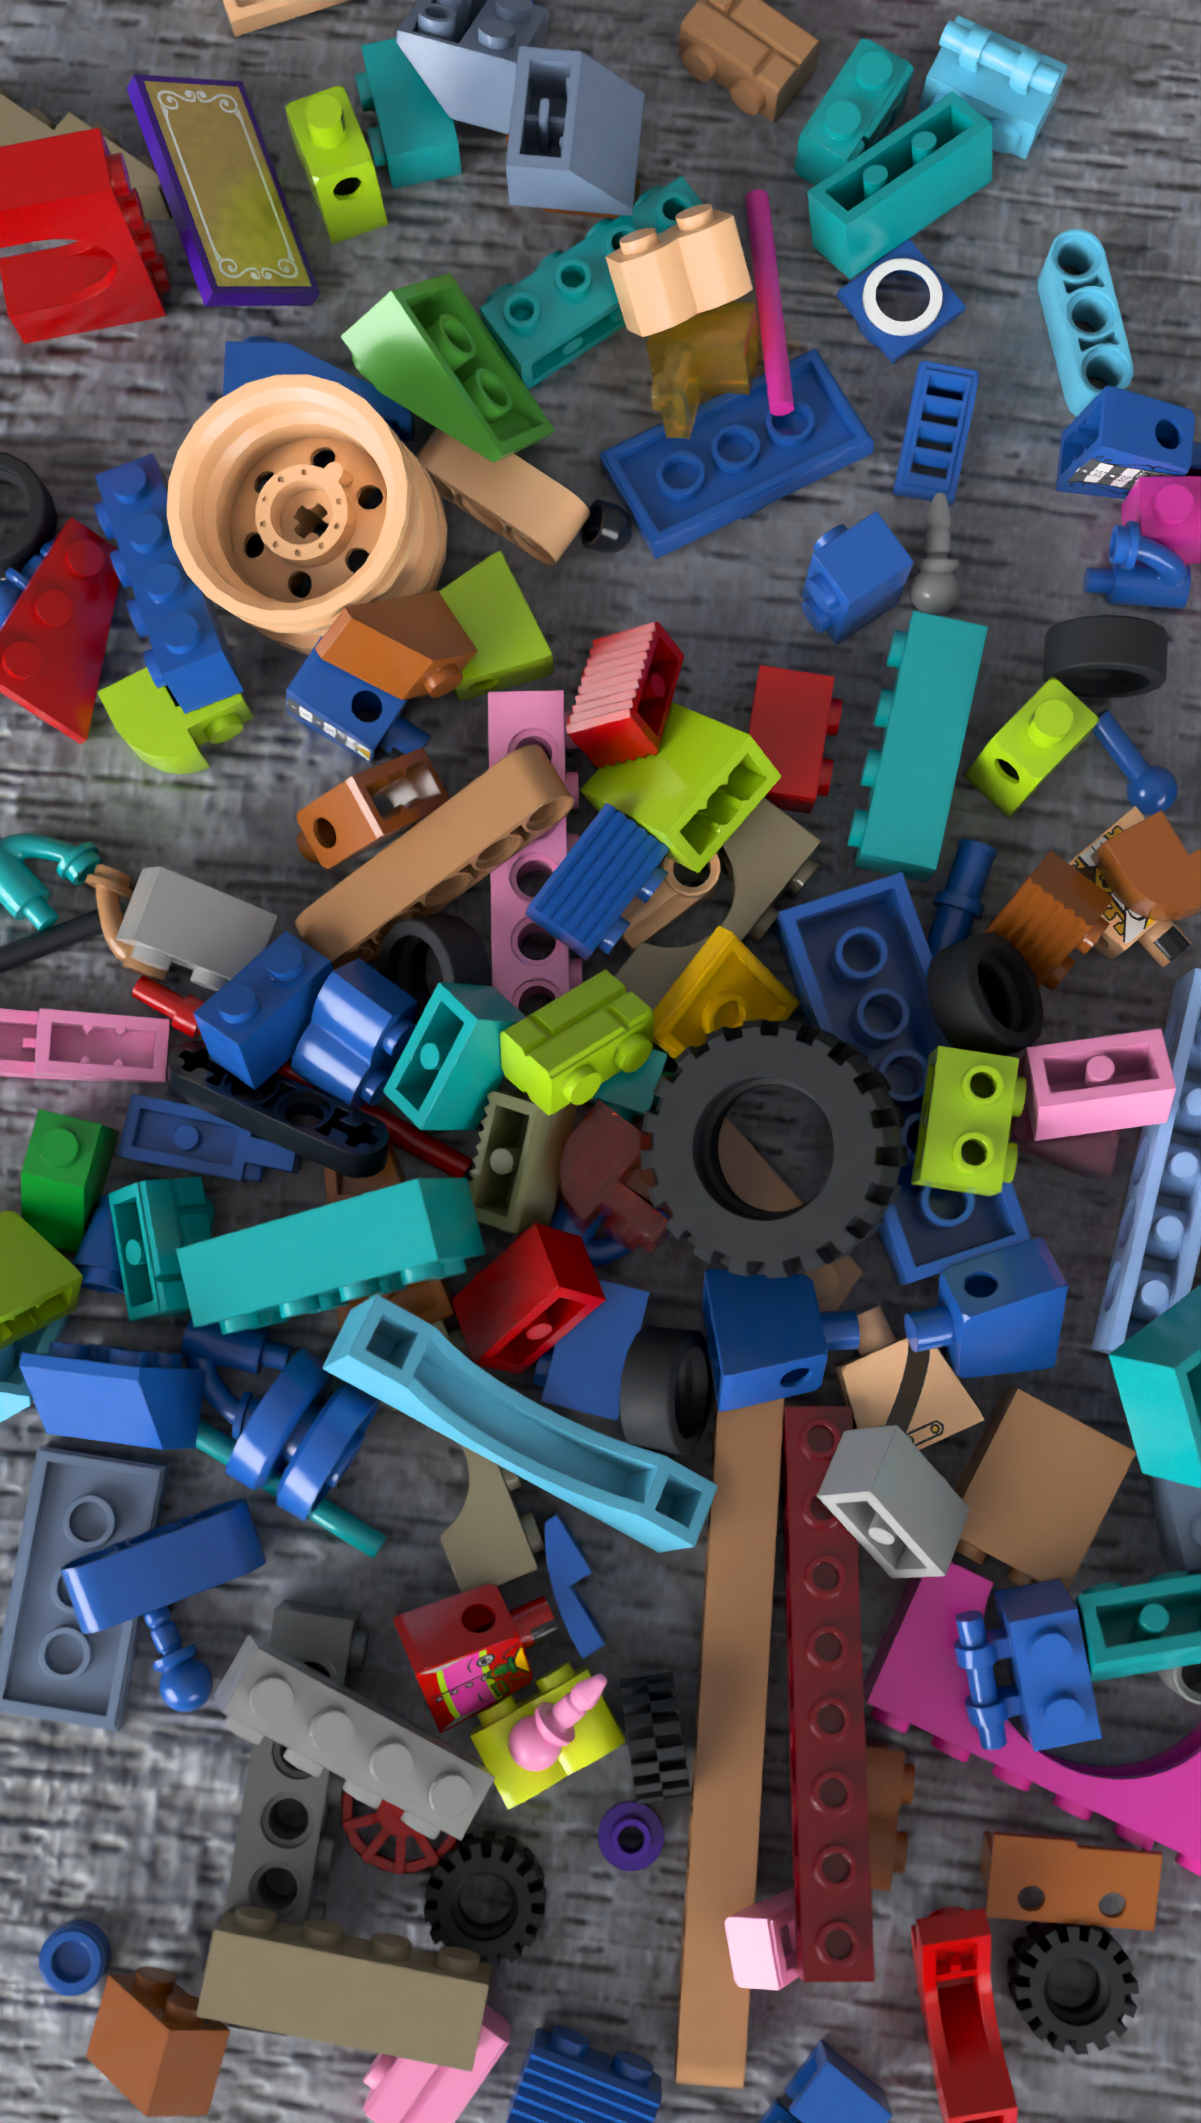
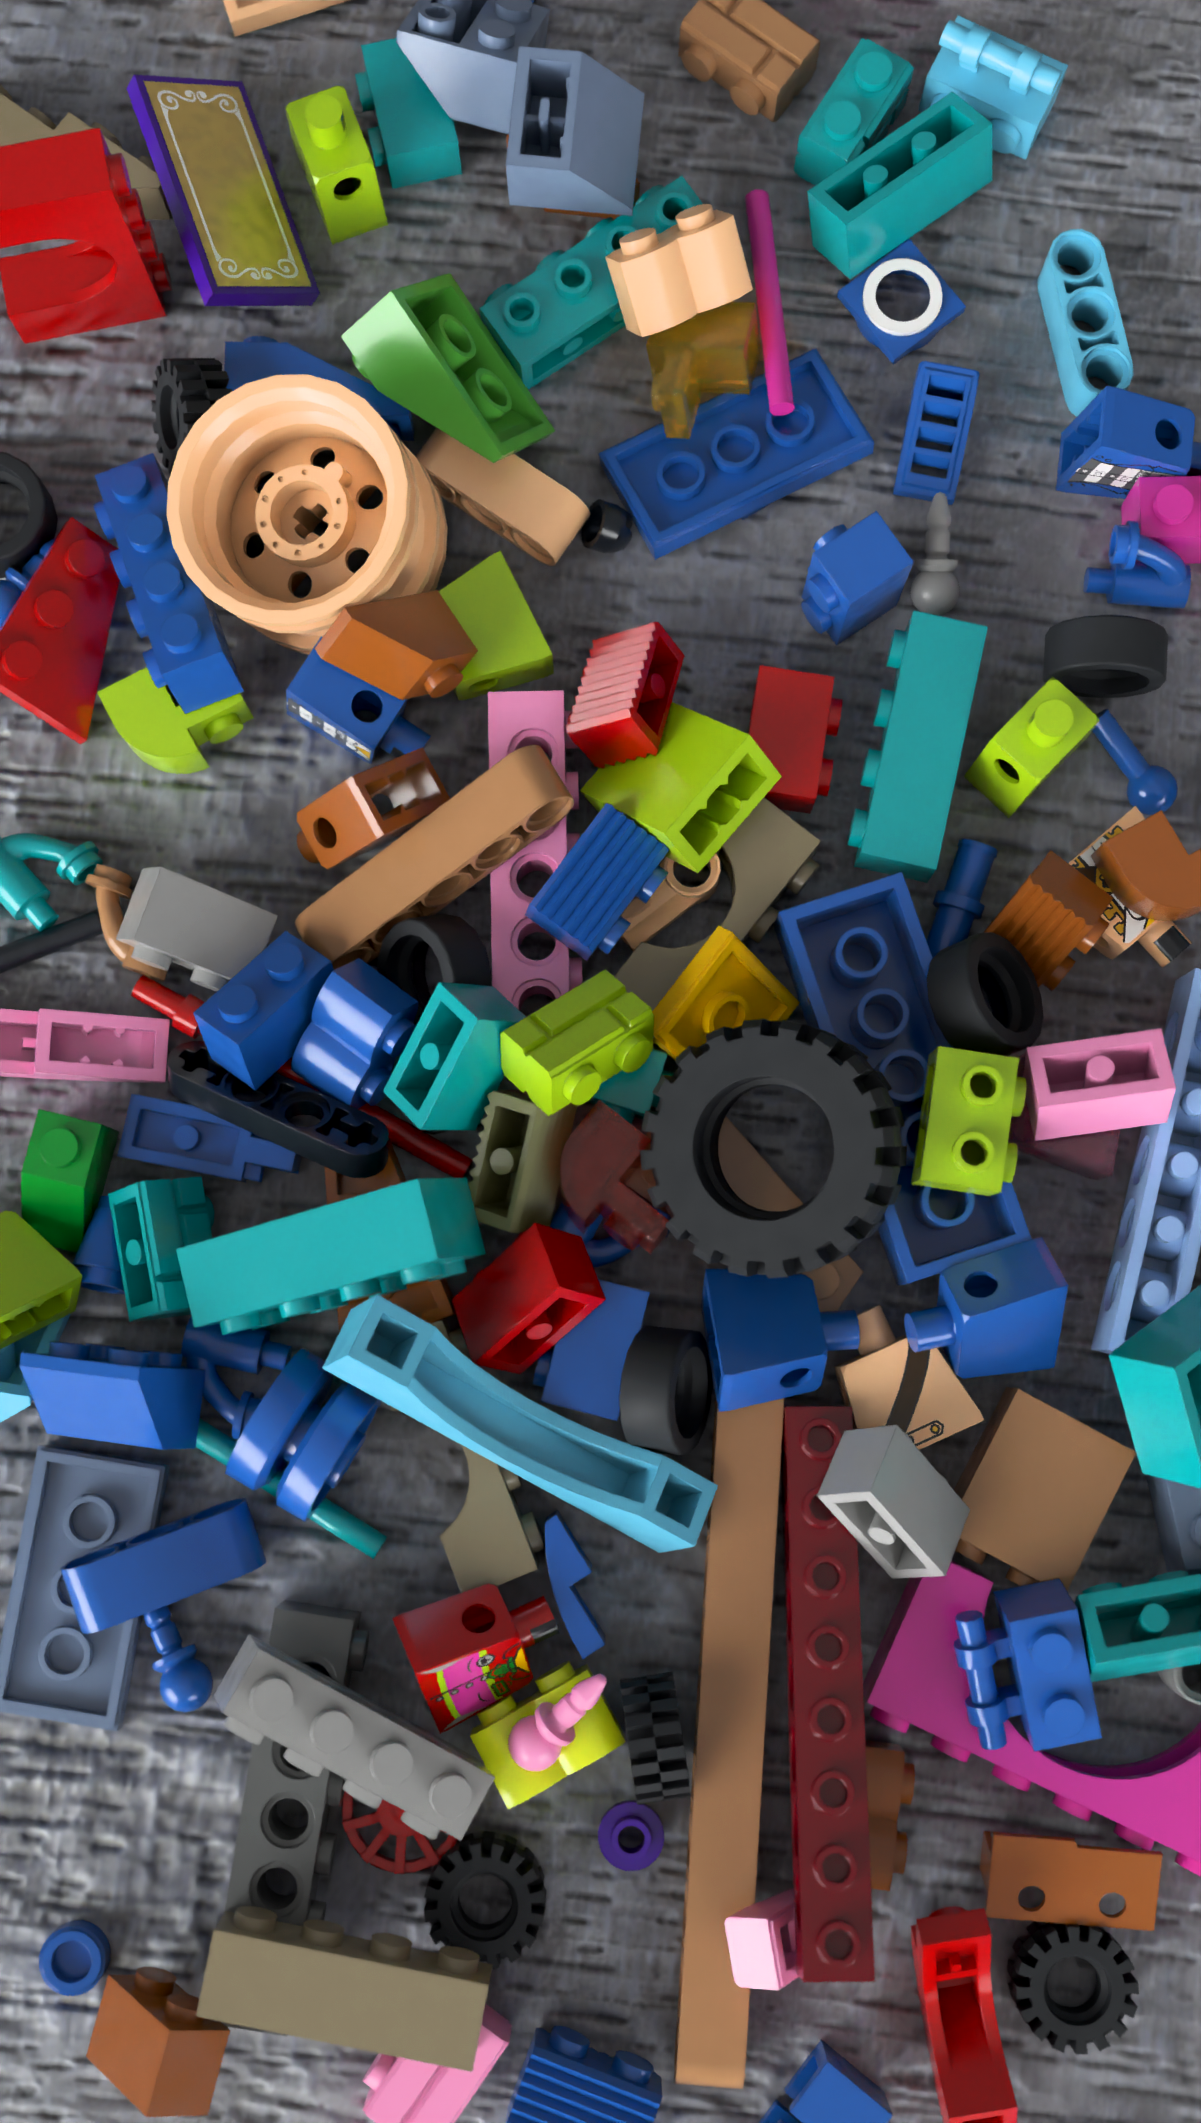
(183, 394): none -> black tyre

